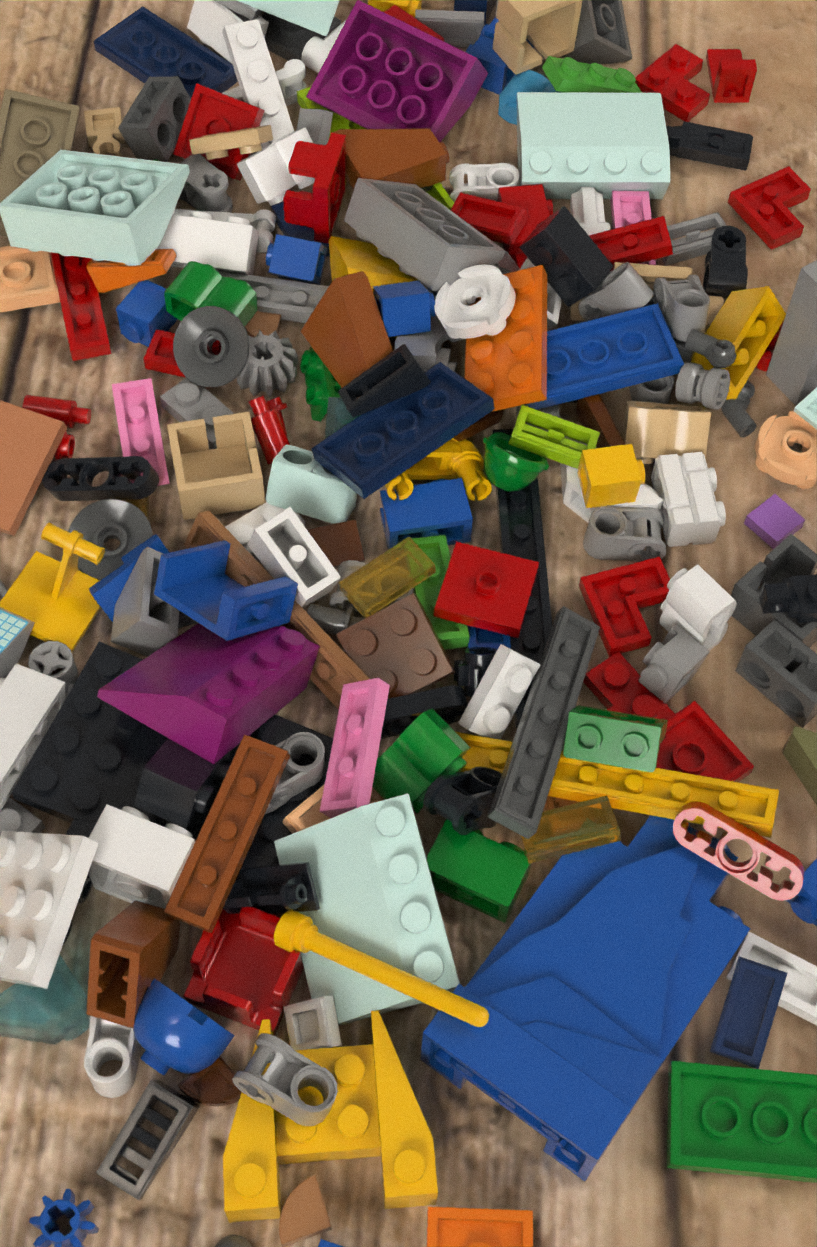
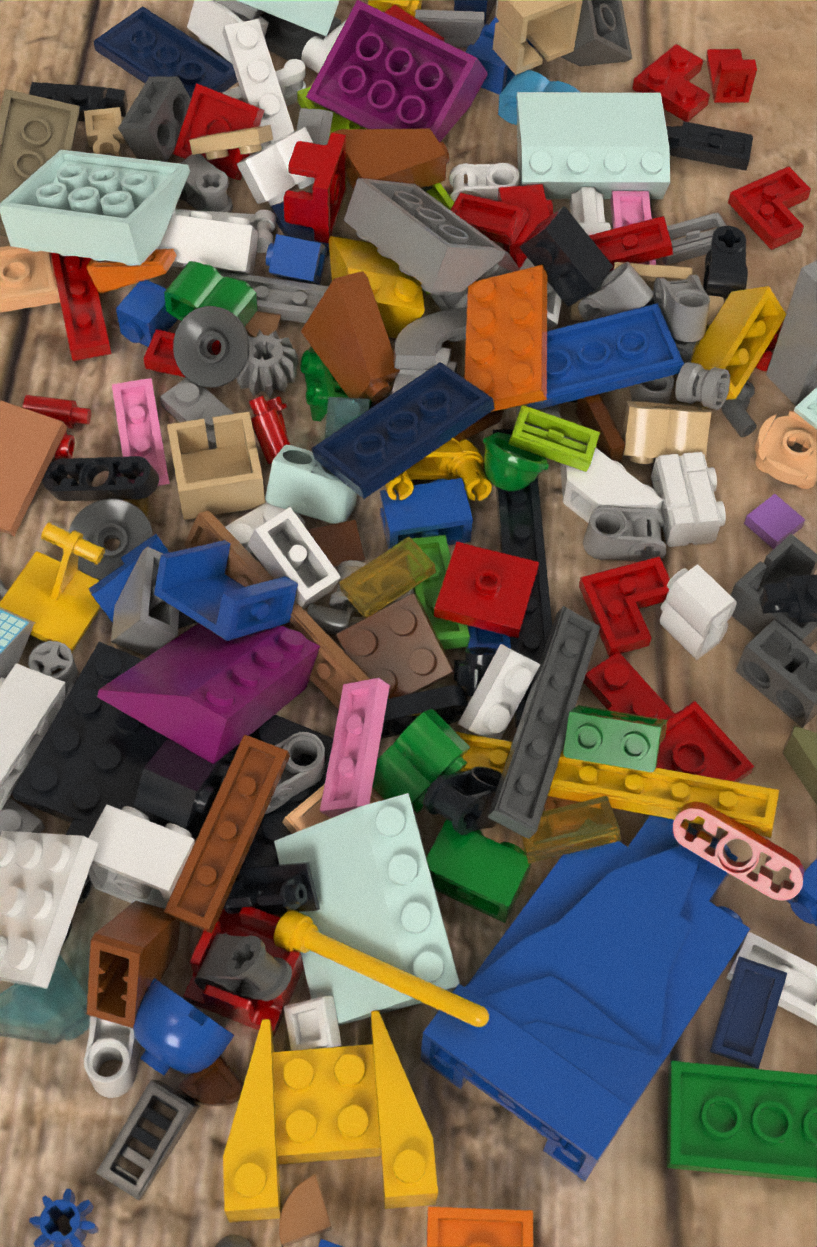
(84, 96): none -> black hinge
(243, 968): none -> dark grey piece
(284, 1078): light grey piece -> none
(384, 382): black slope -> none
(405, 307): blue brick -> none
(483, 317): white plate -> none
(575, 76): bright green plate -> none
(610, 475): yellow brick -> none
(672, 663): light grey brick -> none
(718, 352): dark grey arm -> none

